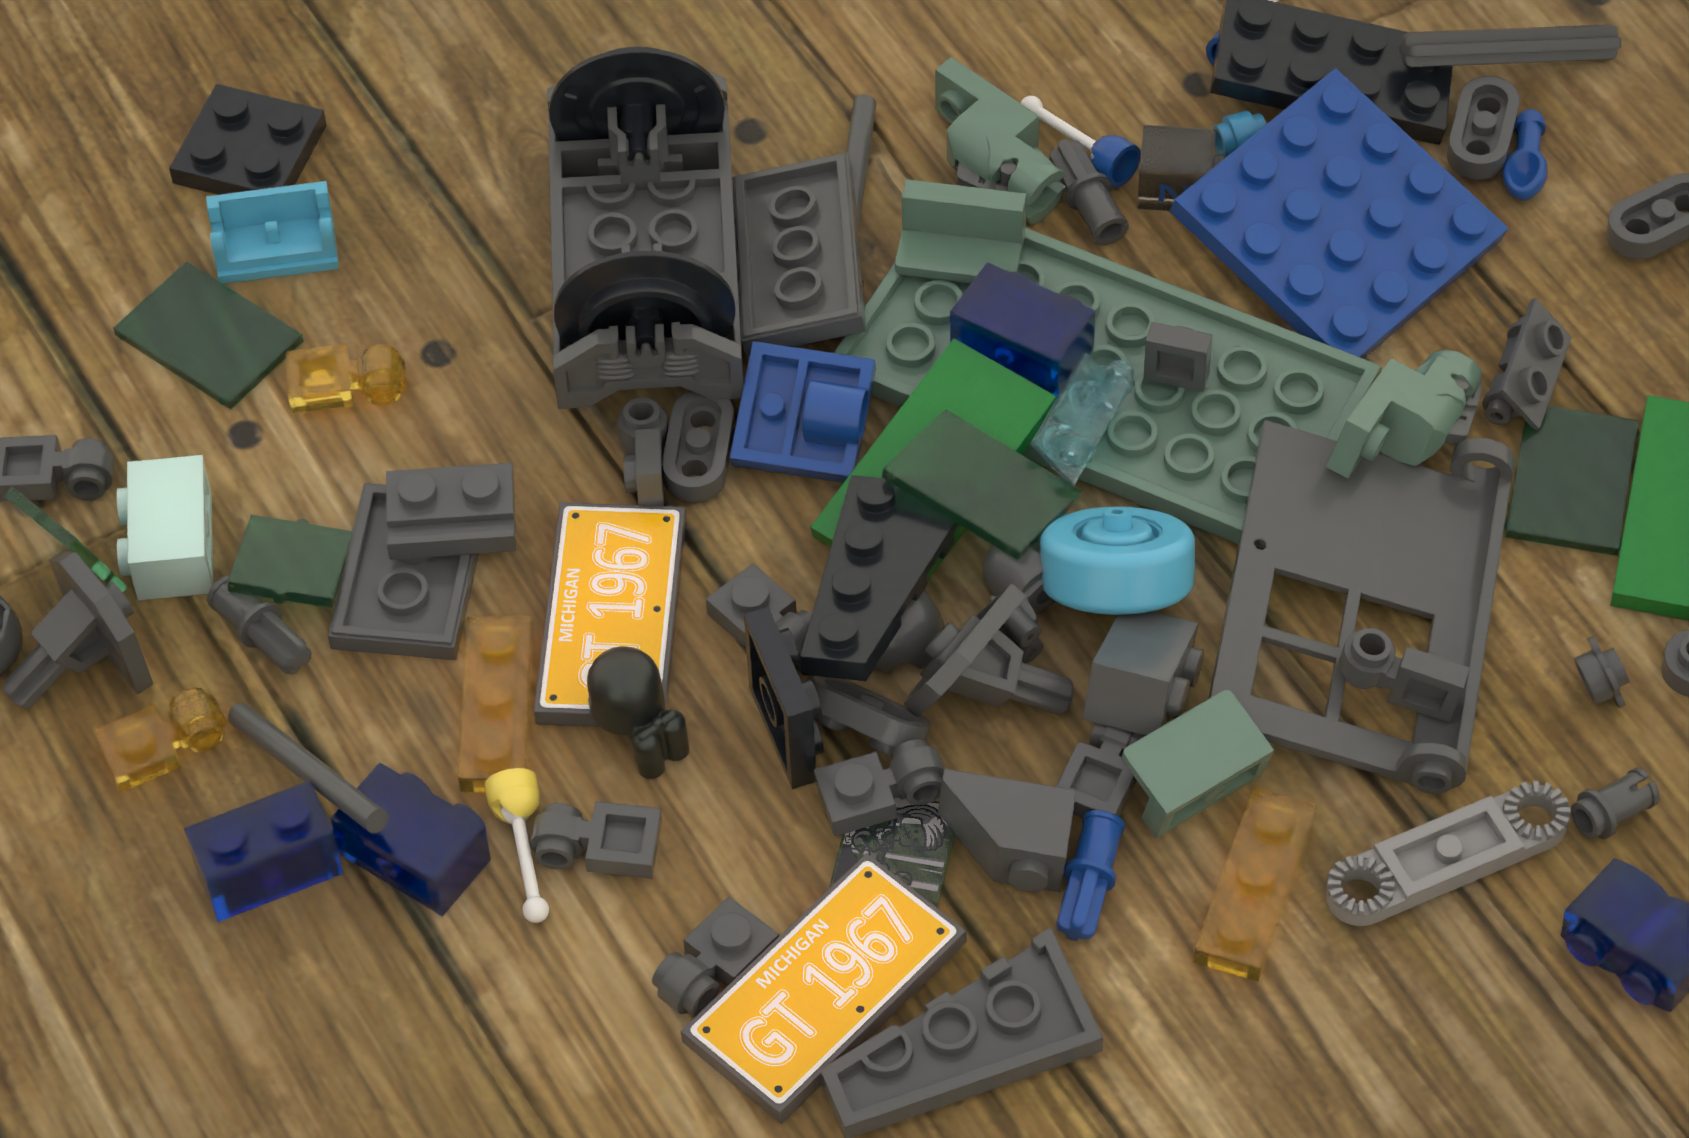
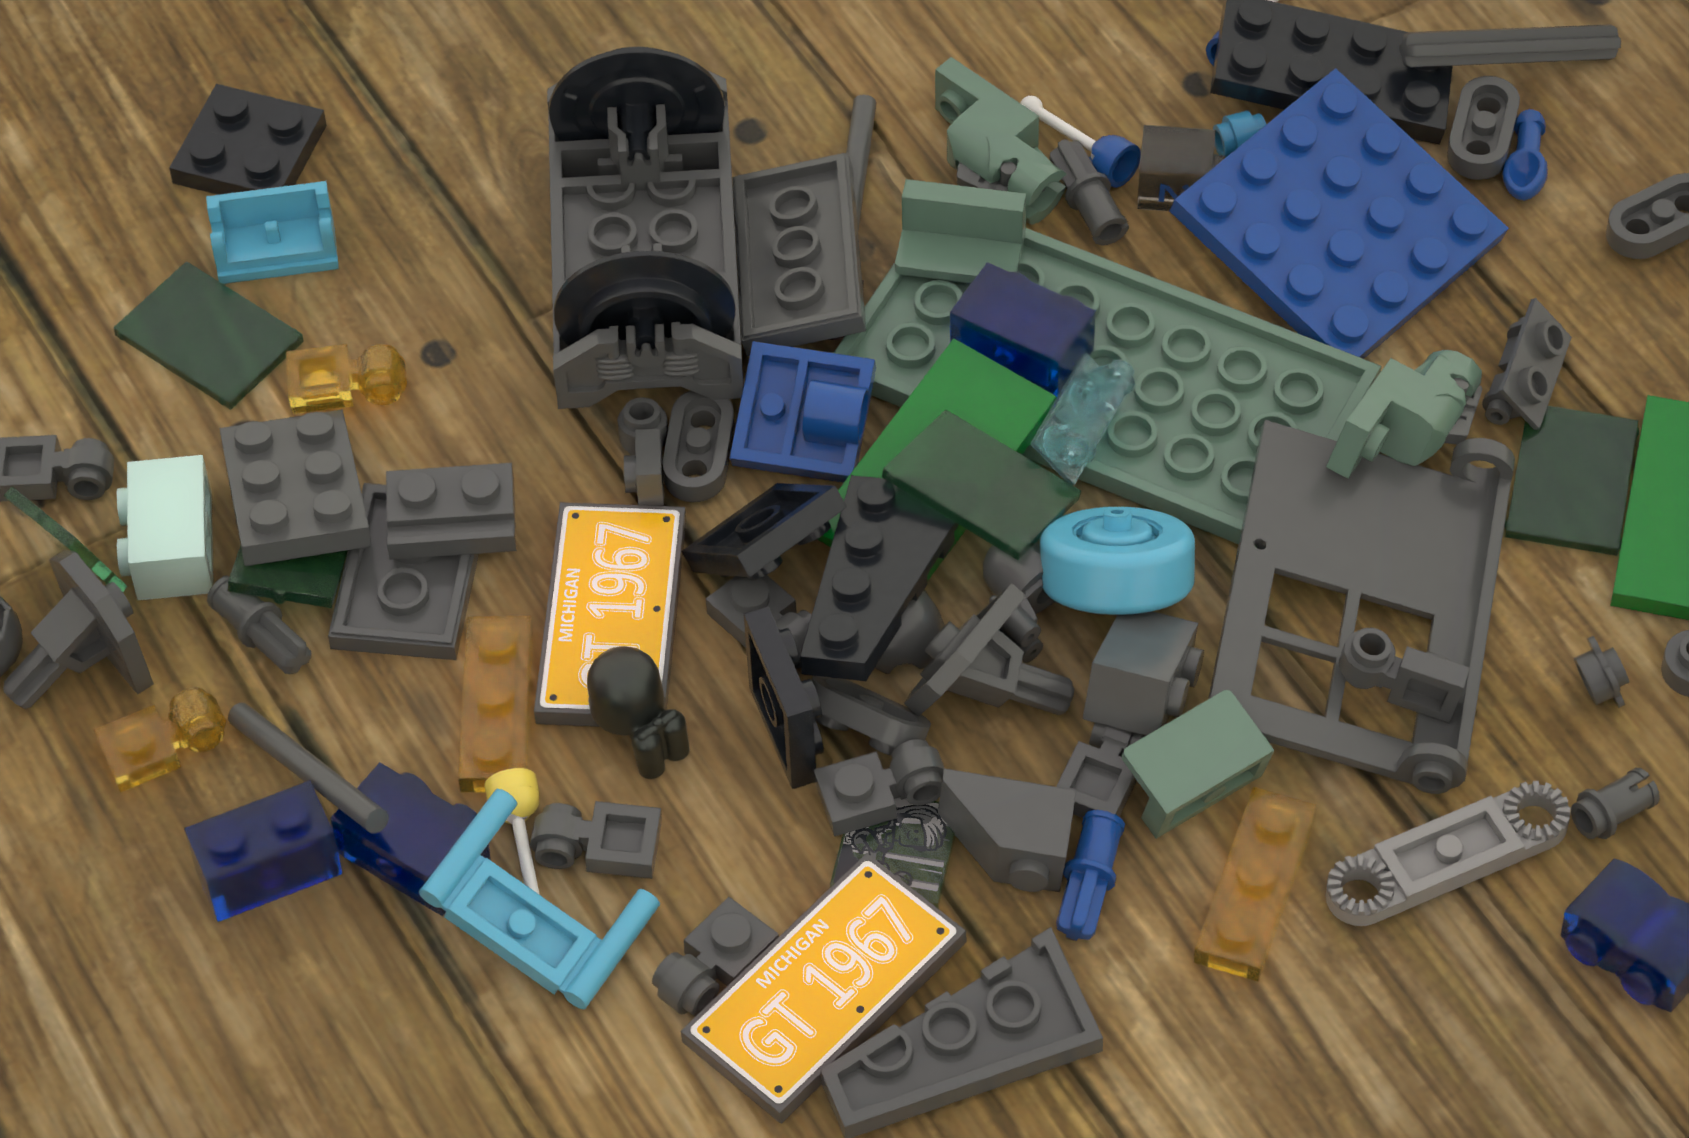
(294, 487): none -> dark grey plate
(521, 922): none -> medium azure plate
(764, 529): none -> black plate
(1177, 356): dark grey plate -> none

